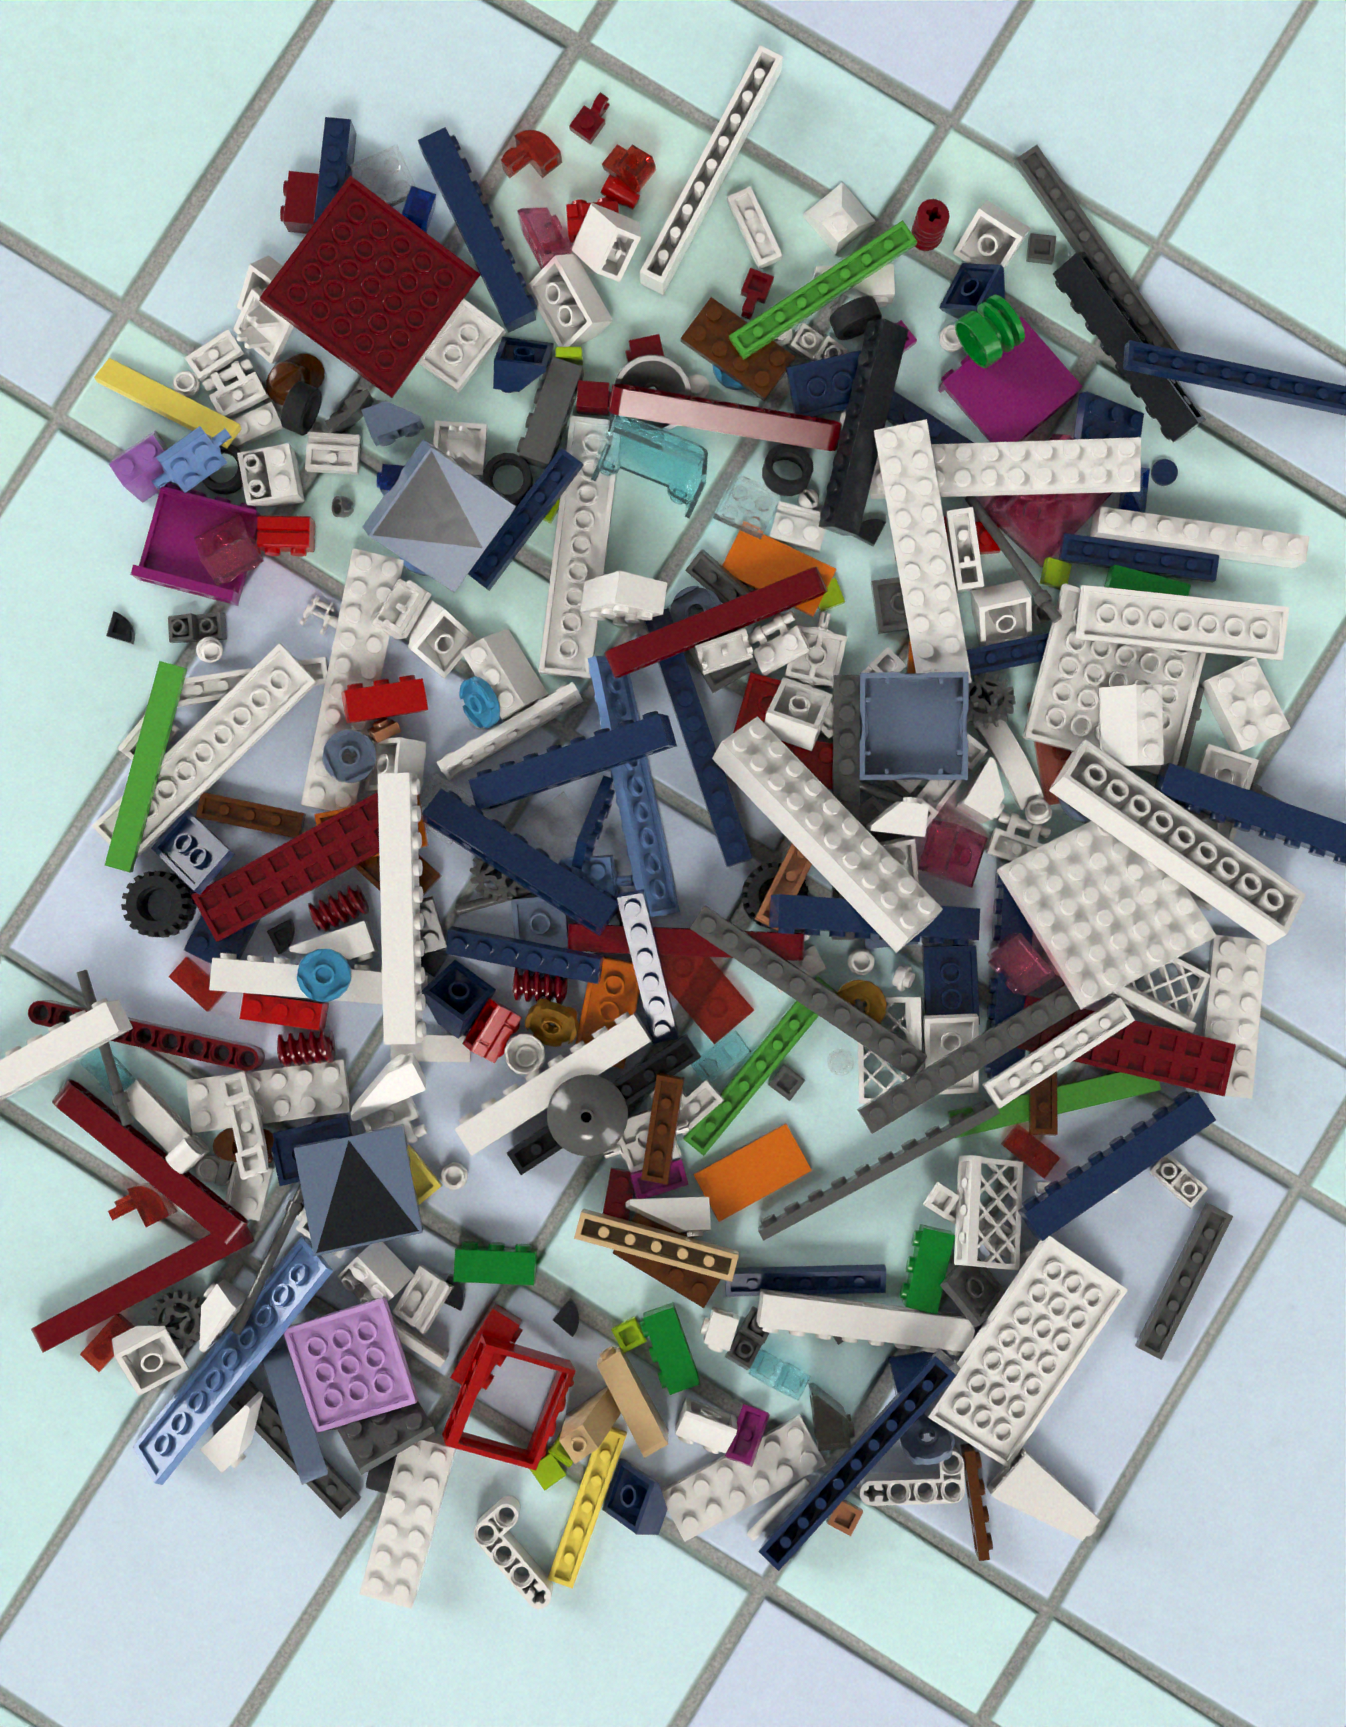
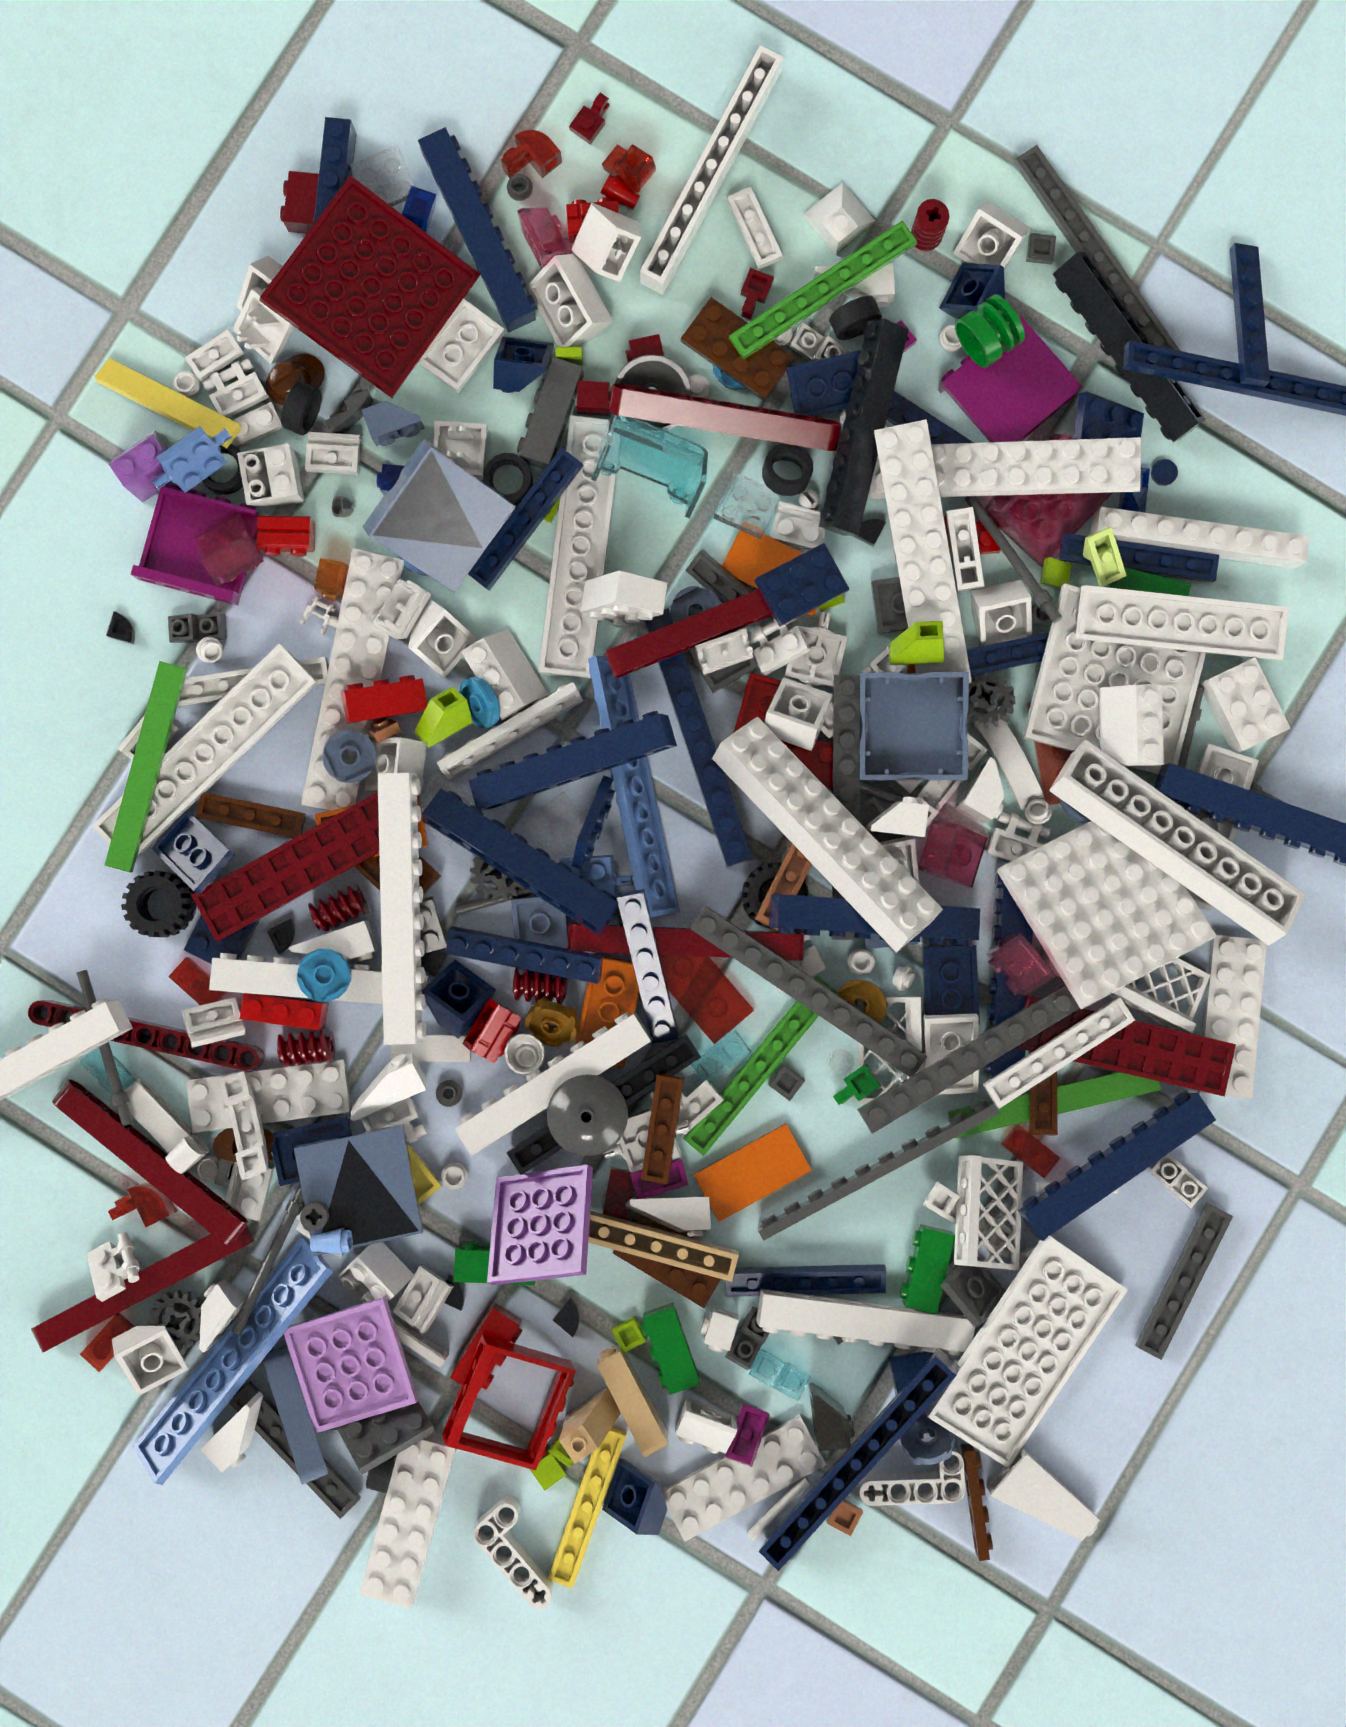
(106, 1270): none -> white plate
(213, 1022): none -> white plate
(314, 1210): none -> dark grey wheel
(331, 579): none -> clear orange brick
(333, 1242): none -> light blue cone
(443, 717): none -> lime slope
(457, 1093): none -> dark grey plate
(519, 180): none -> dark grey plate
(540, 1225): none -> plate
(801, 584): none -> dark blue plate
(859, 1084): none -> green plate
(919, 644): none -> lime slope
(1104, 556): none -> yellowish green slope
(1249, 315): none -> dark blue plate

